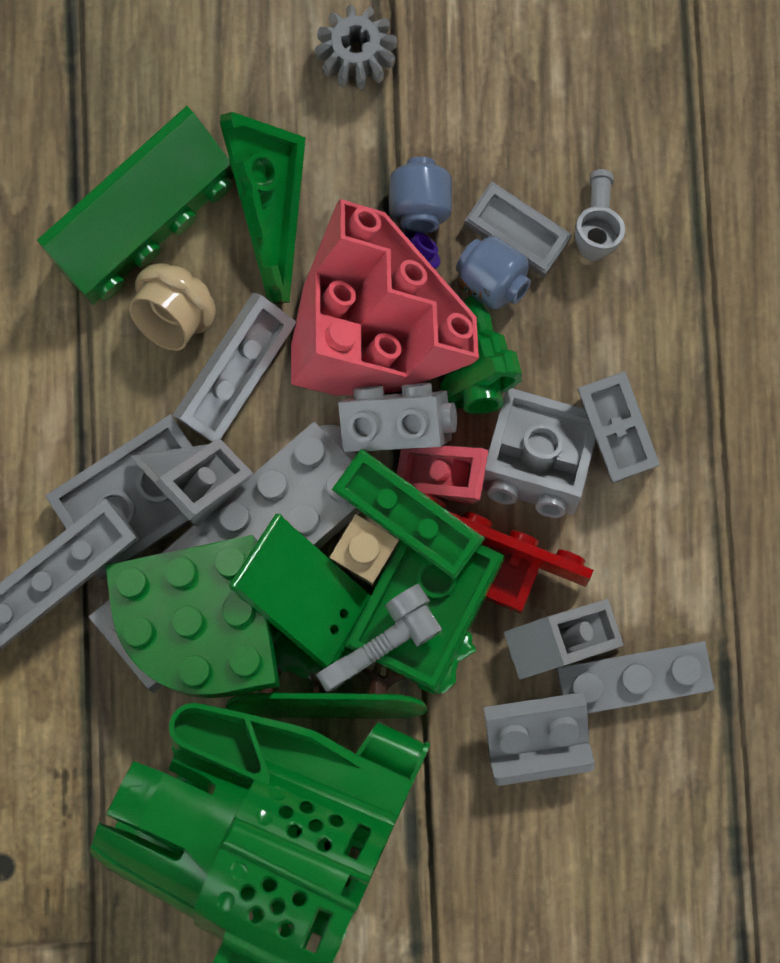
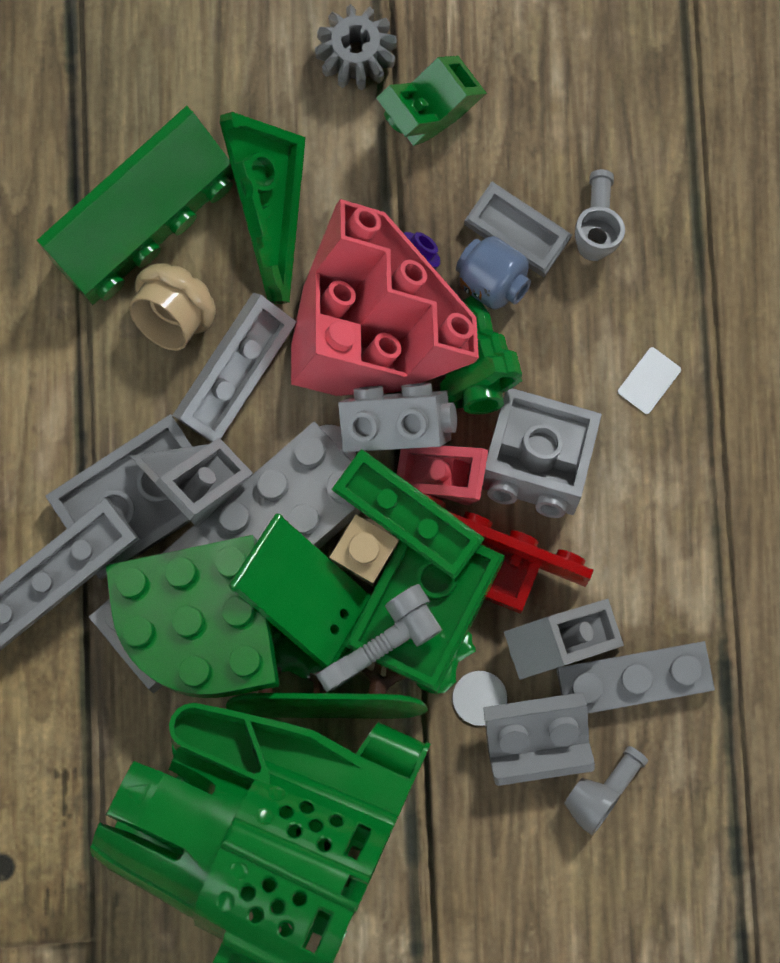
(420, 195): sand blue head -> none
(431, 100): none -> green brick
(477, 691): none -> white sticker
(593, 801): none -> light grey bar
(618, 427): light grey hinge -> none
(649, 380): none -> white sticker

